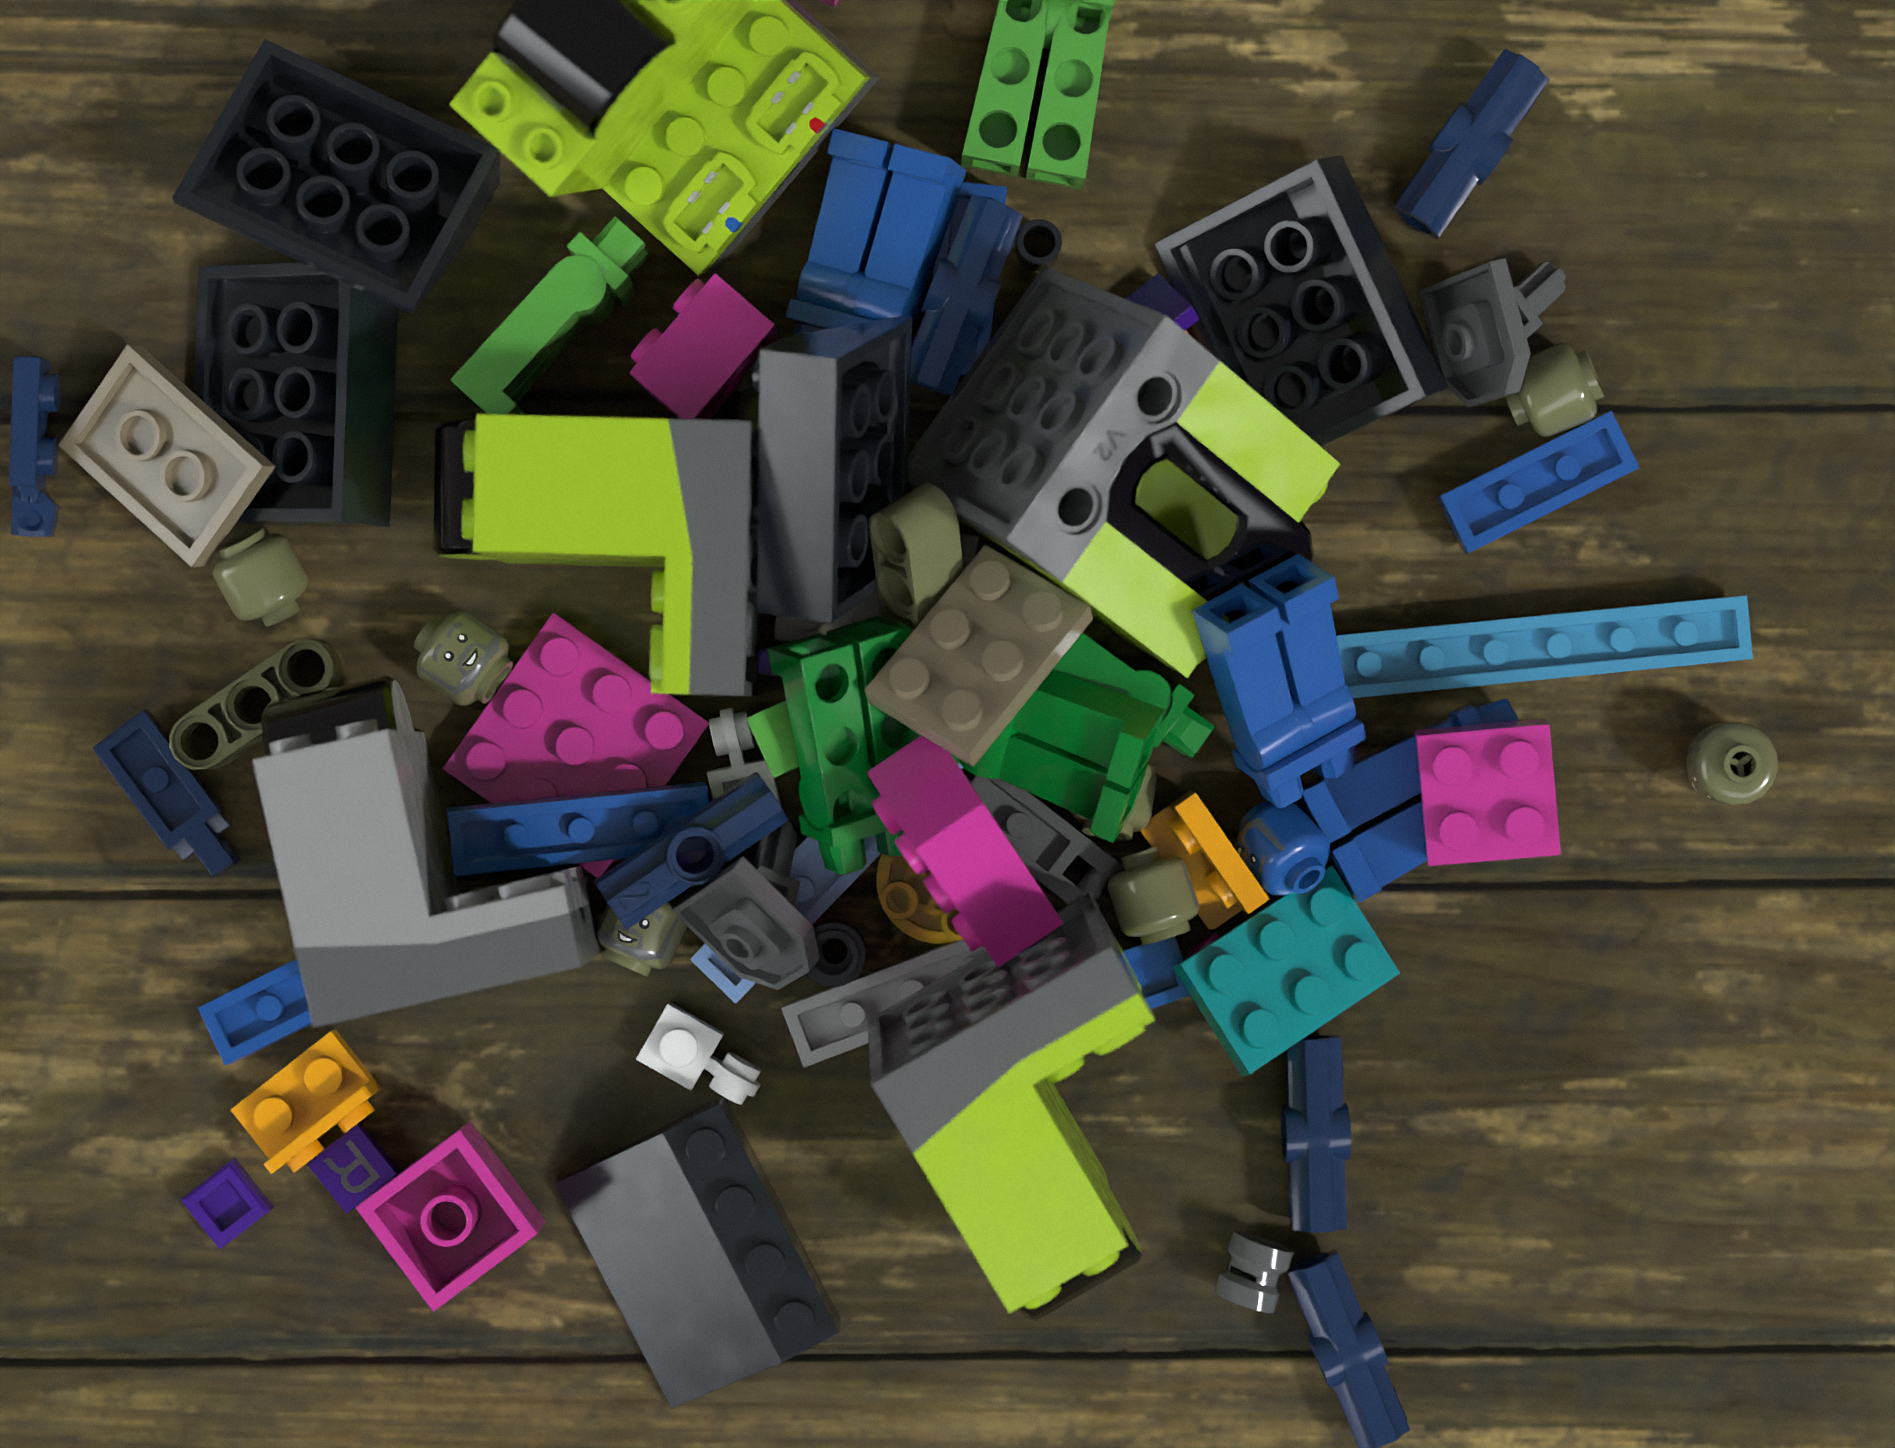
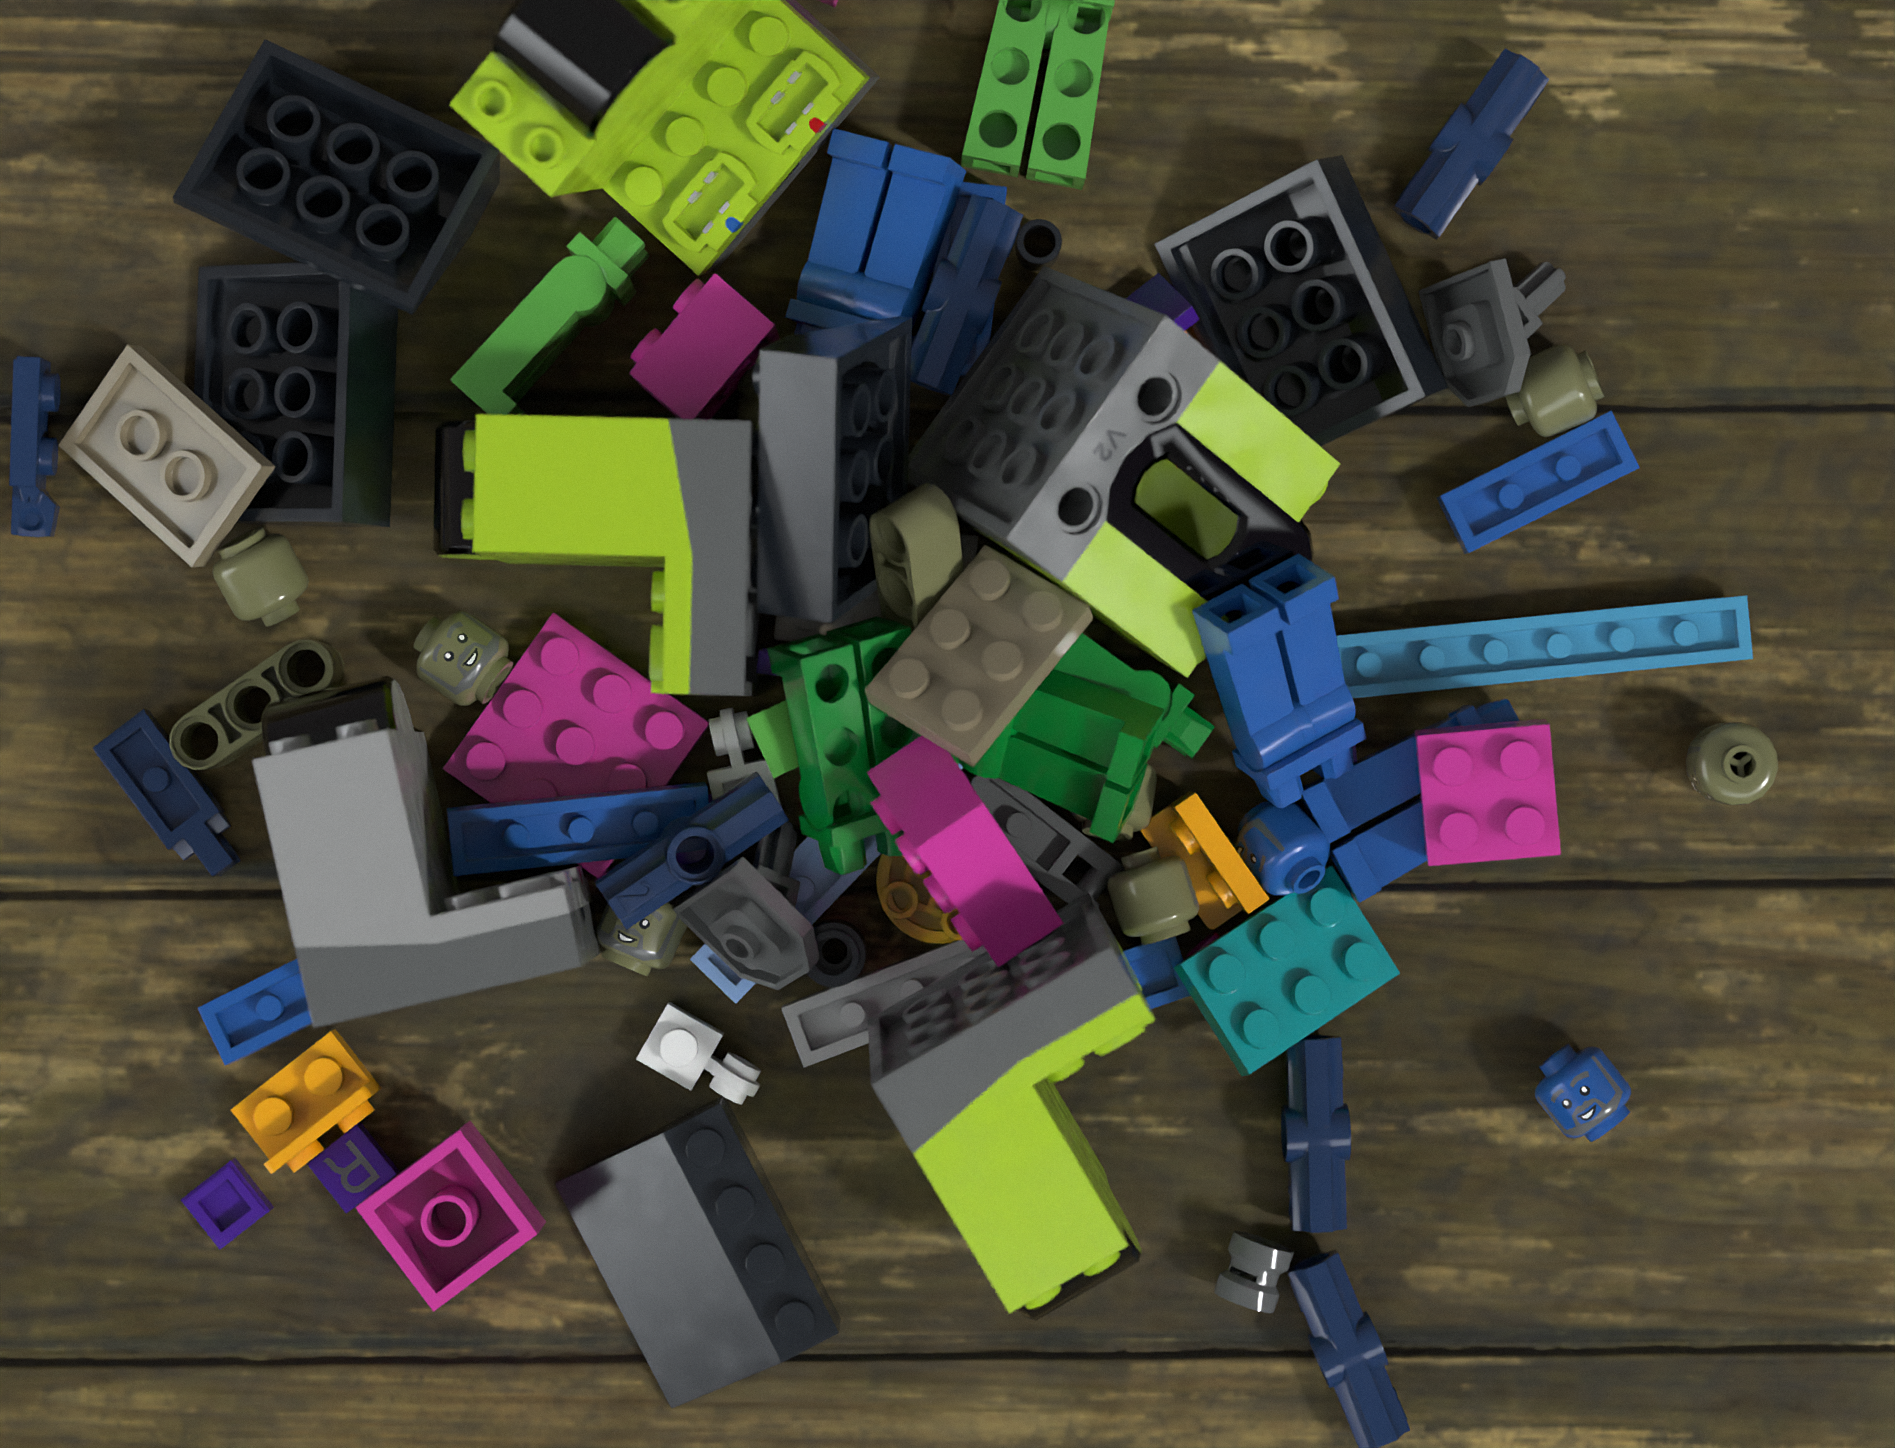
(1583, 1092): none -> blue head

